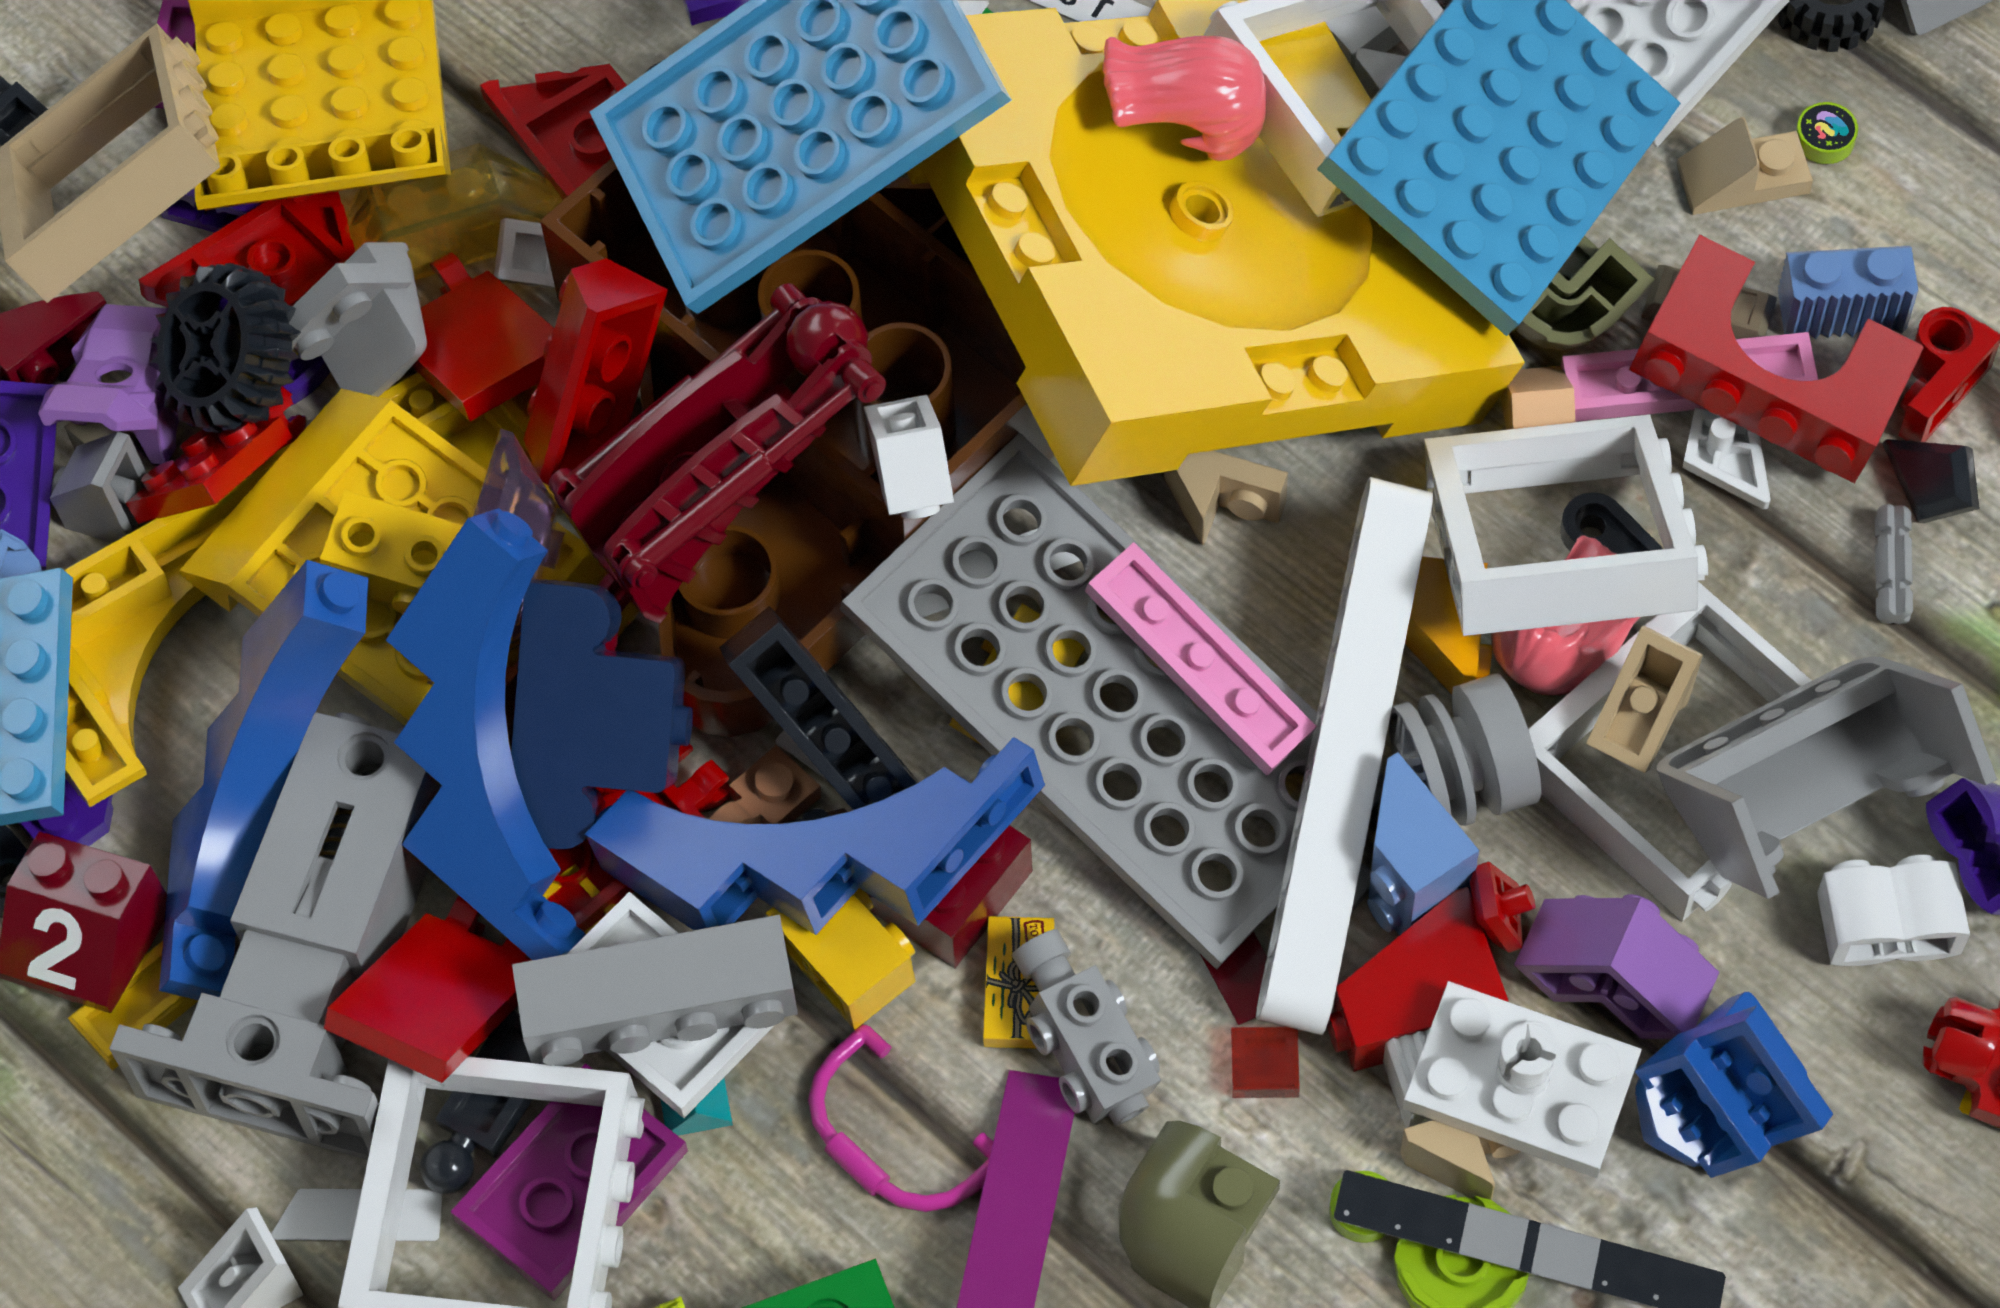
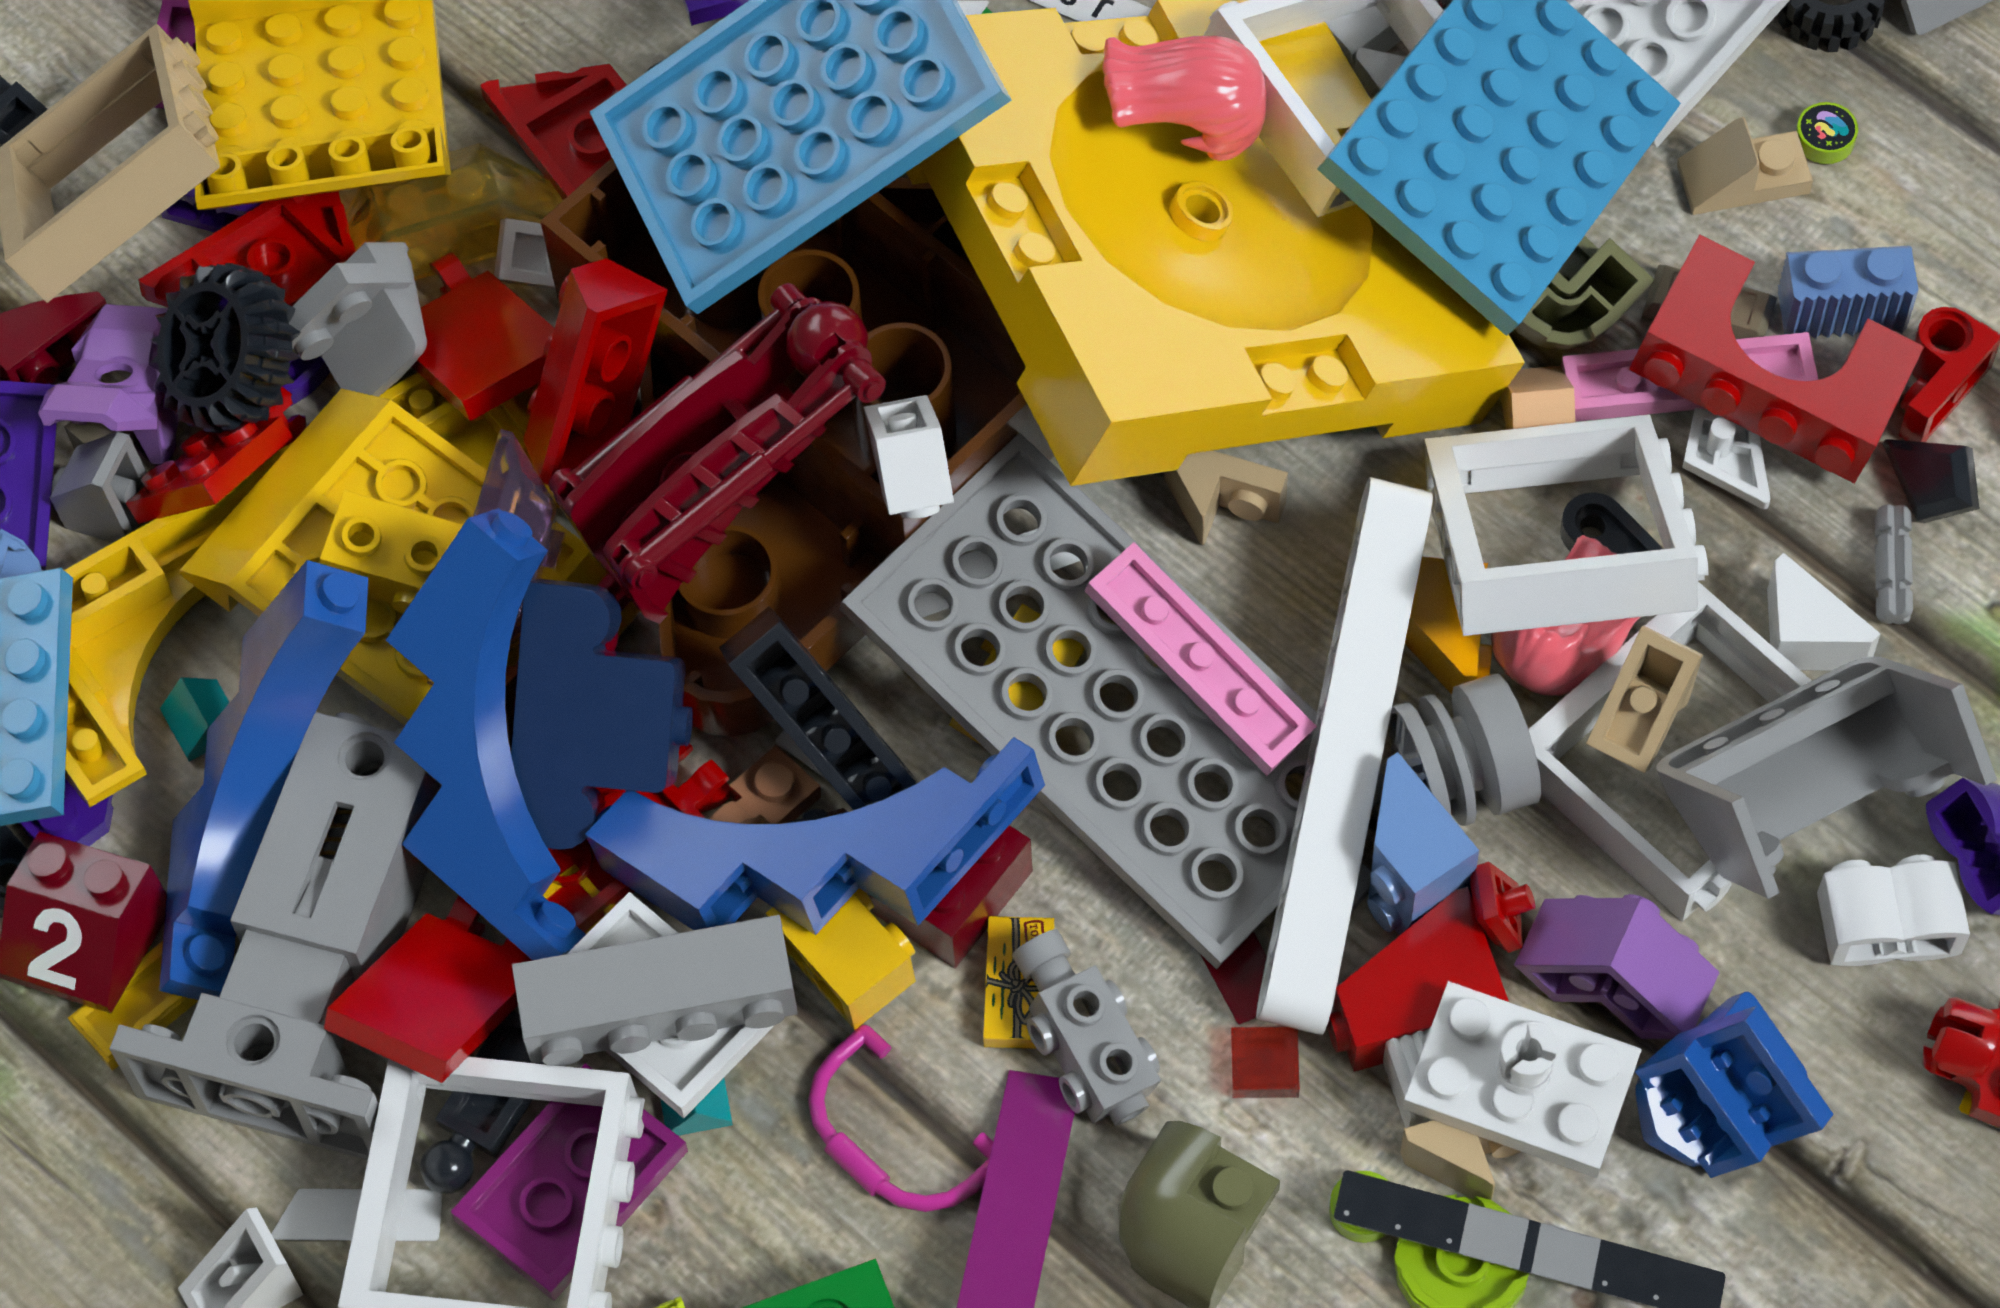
(191, 710): none -> teal slope
(1812, 623): none -> white slope

